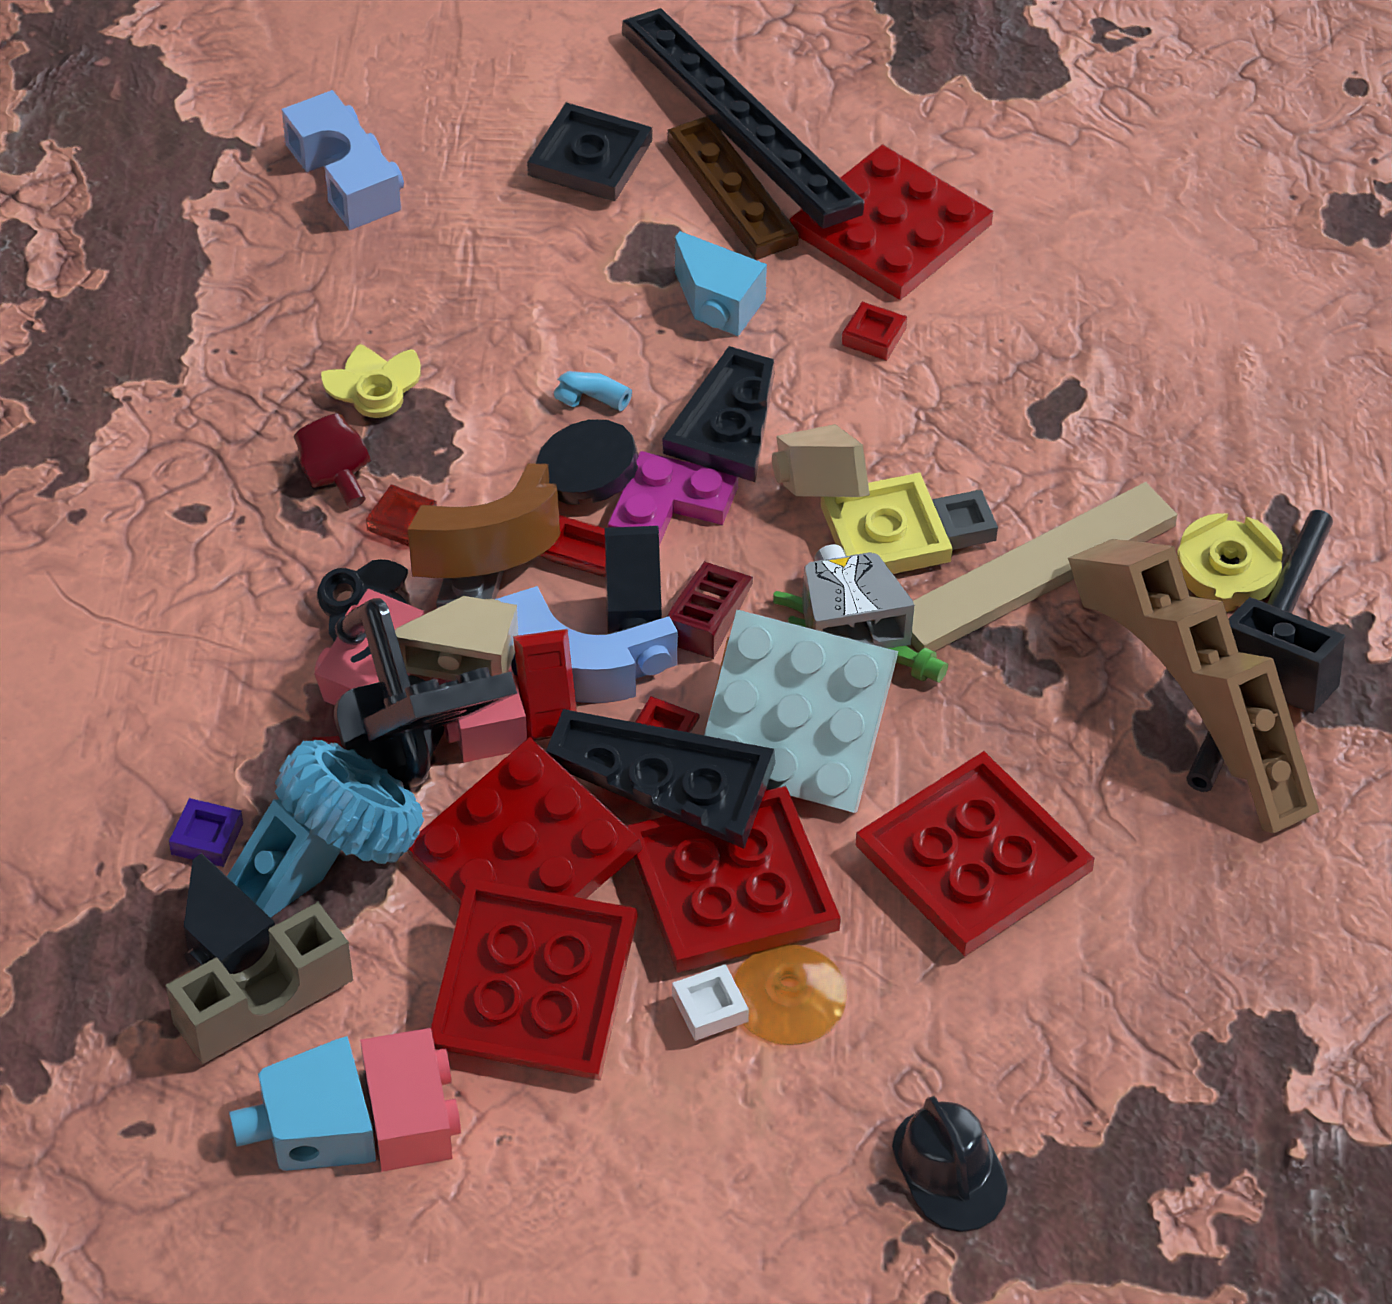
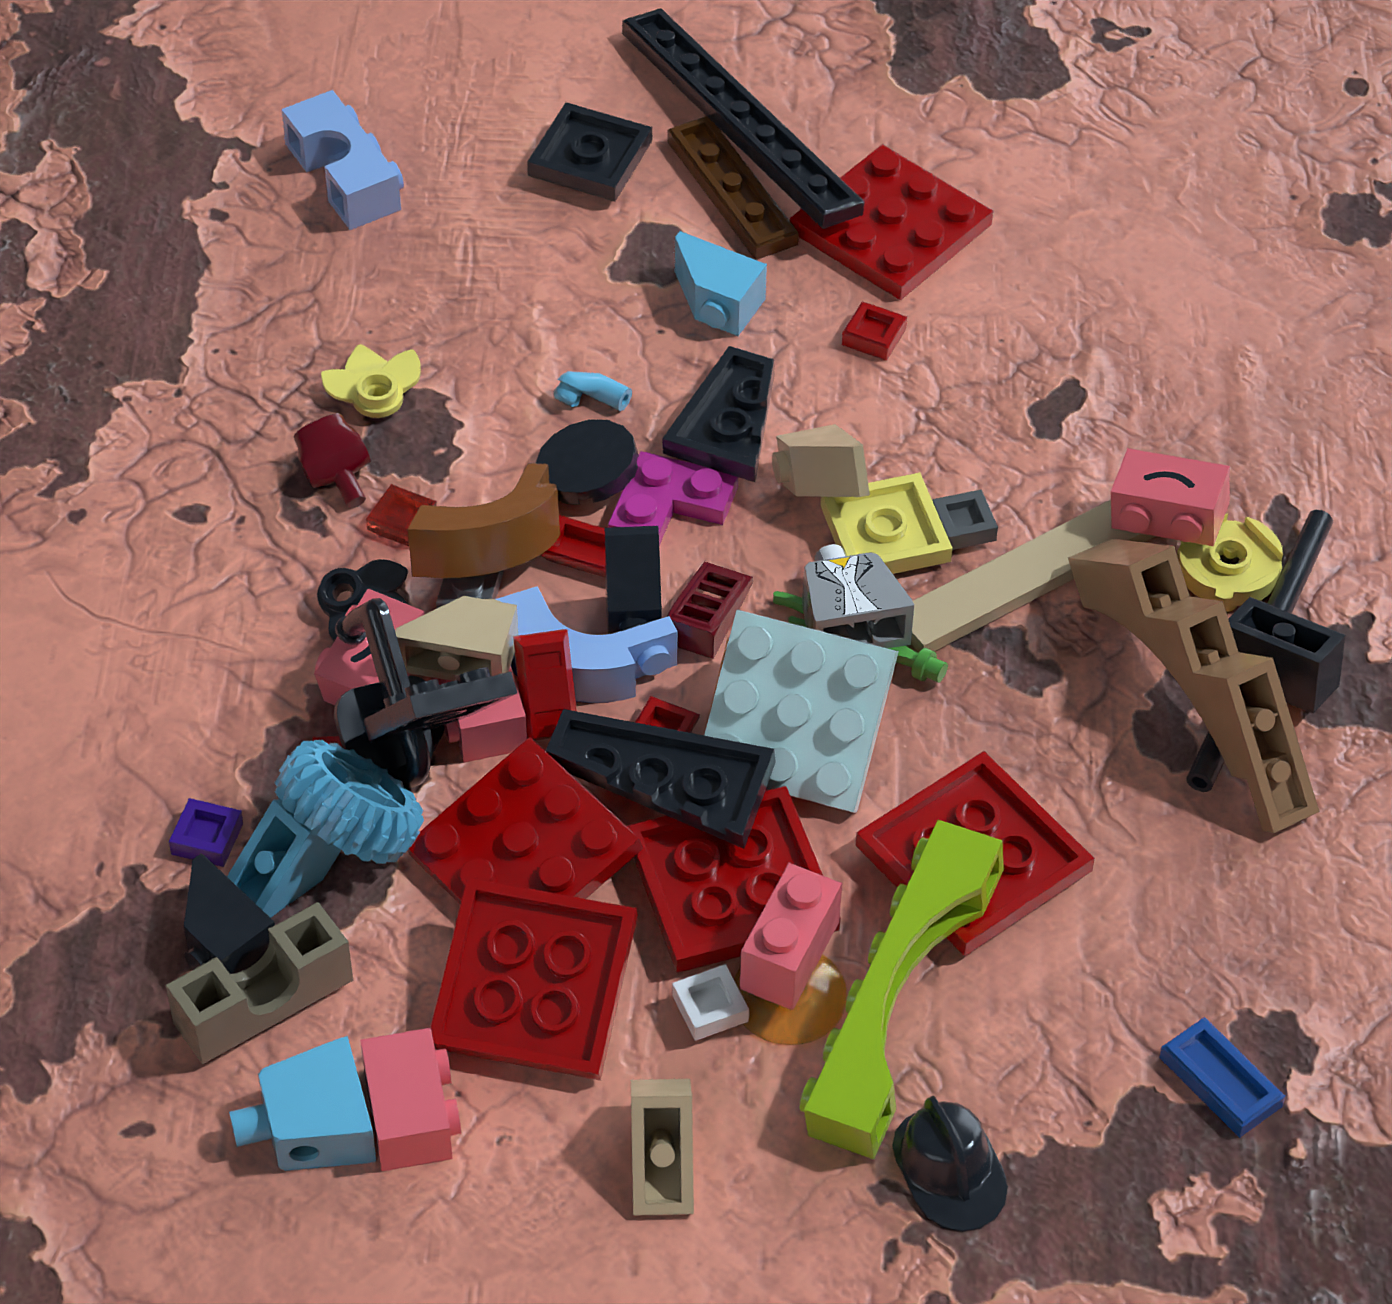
(662, 1147): none -> tan slope
(790, 936): none -> coral brick
(948, 889): none -> lime arch
(1170, 497): none -> coral brick
(1222, 1077): none -> blue tile

